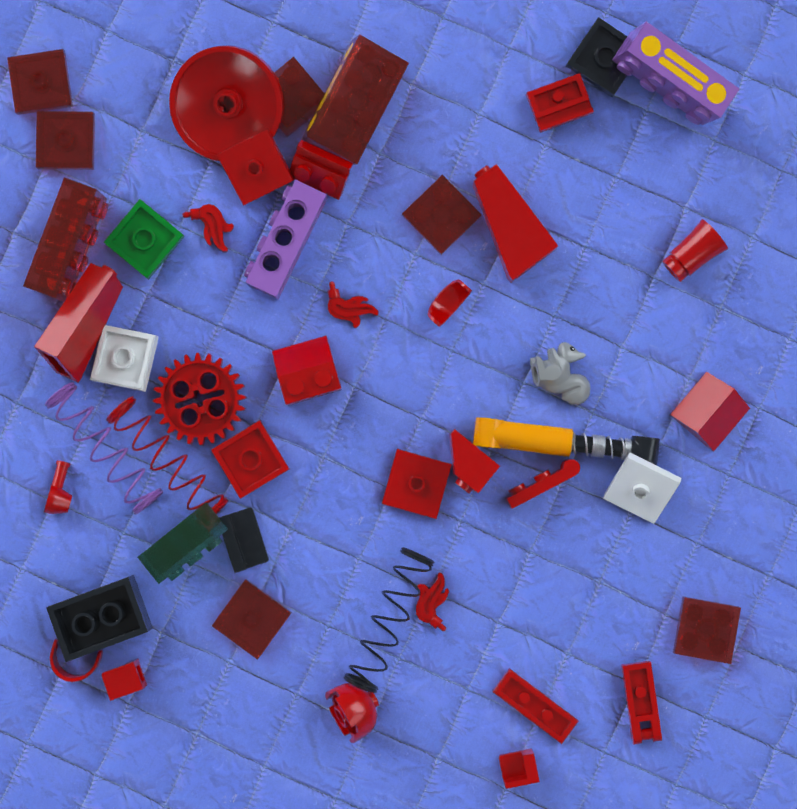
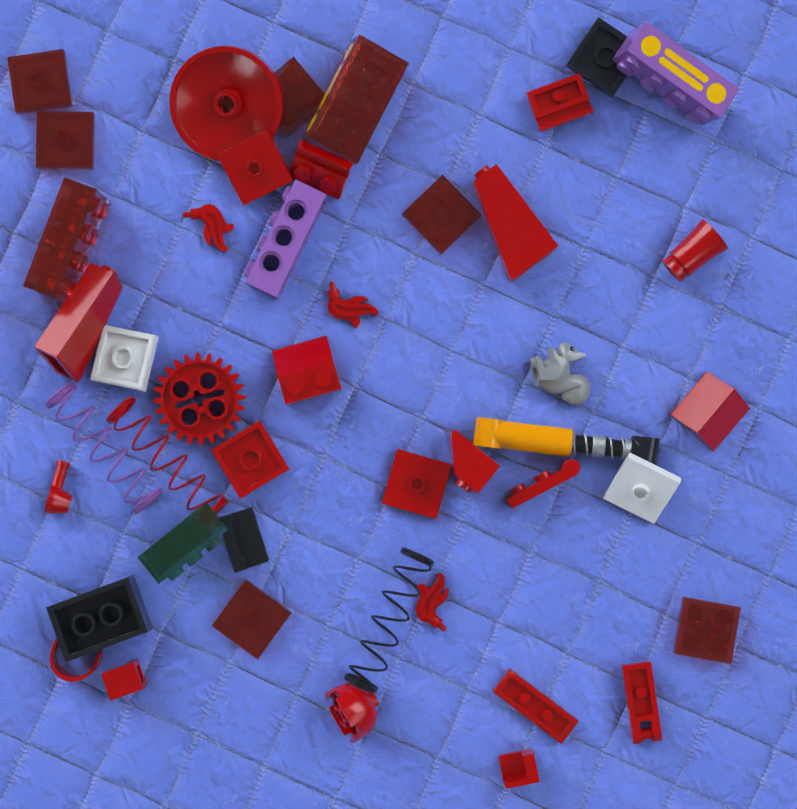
(144, 239): green plate -> none
(448, 301): red helmet -> none

